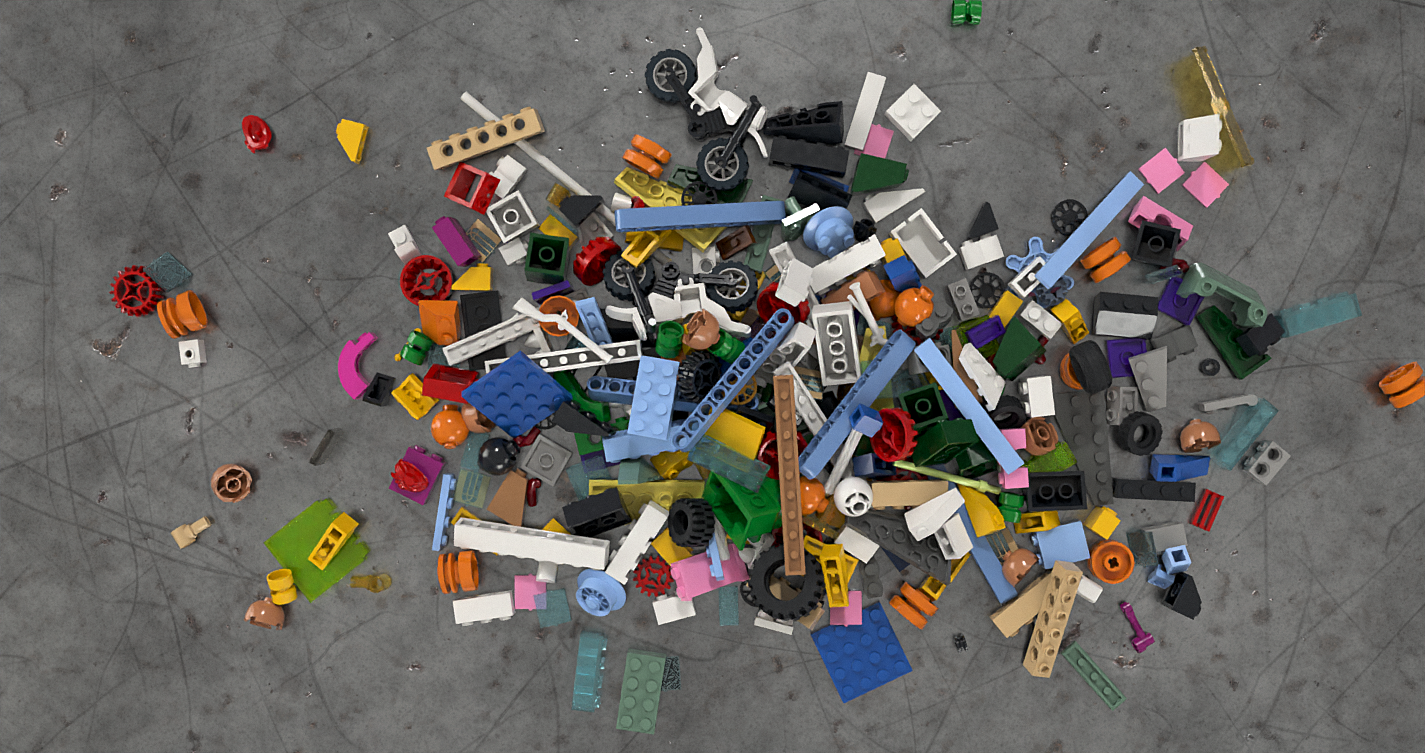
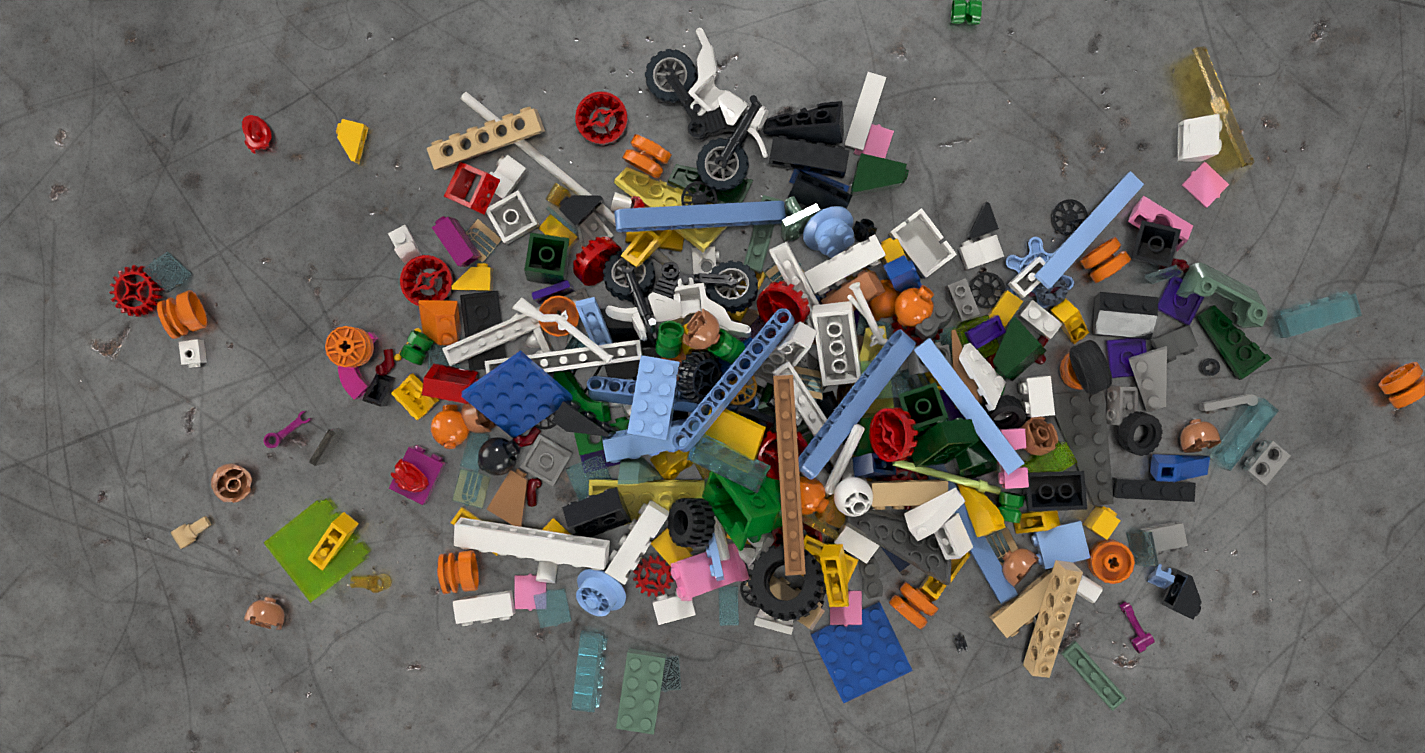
(281, 586): yellow wheel -> none
(283, 433): none -> magenta brick
(359, 352): none -> orange wheel
(388, 364): none -> dark red arm
(445, 503): light blue plate -> none
(514, 252): white brick -> none
(586, 126): none -> red gear
(735, 242): reddish brown plate -> none
(794, 282): white brick -> none
(866, 420): blue brick -> none
(885, 203): white slope -> none
(912, 112): white brick -> none
(1161, 170): bright pink piece -> none
(1176, 559): light blue brick -> none
(1207, 527): red tile -> none
(1257, 339): black brick -> none

